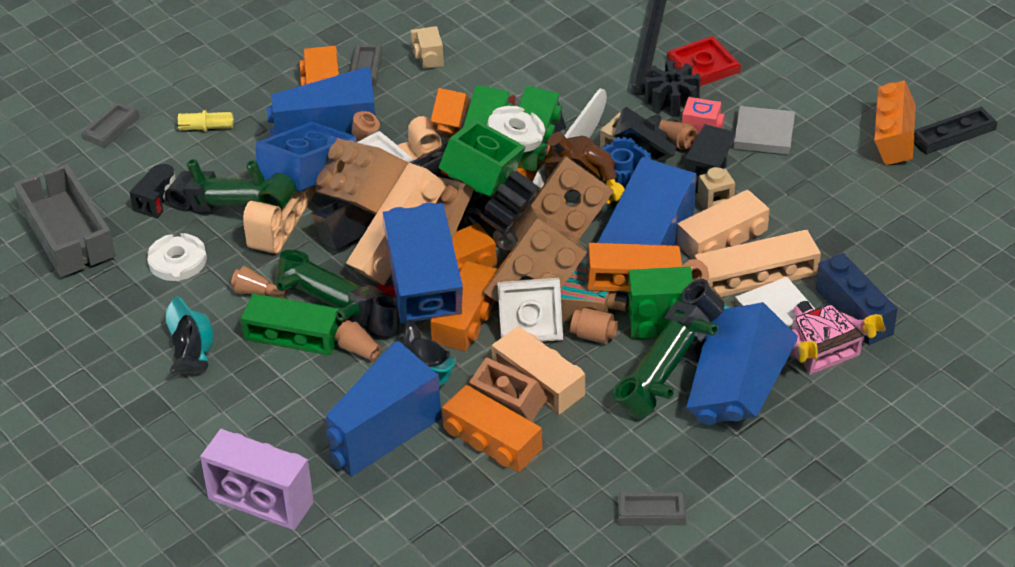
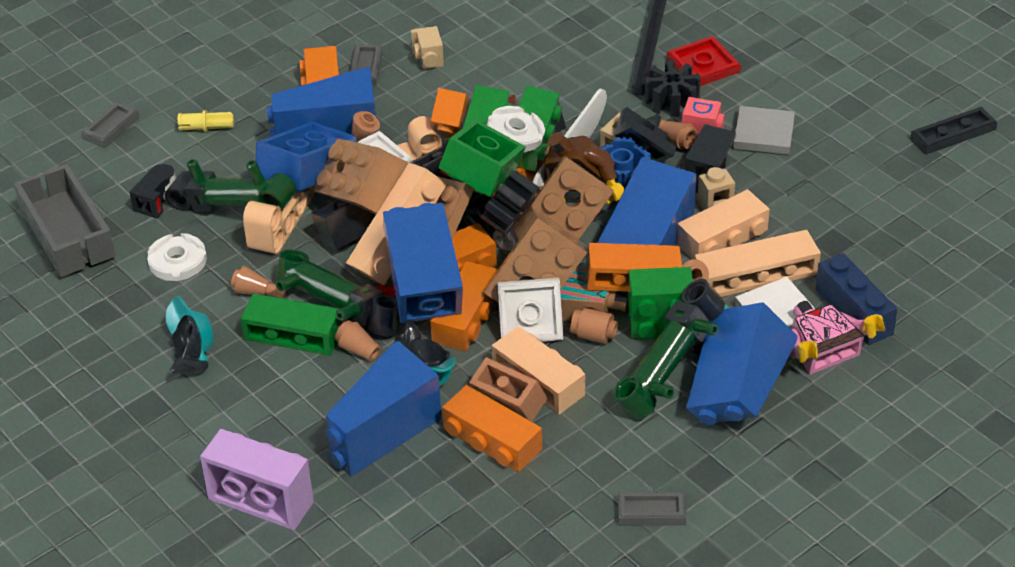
(895, 122): orange brick -> none

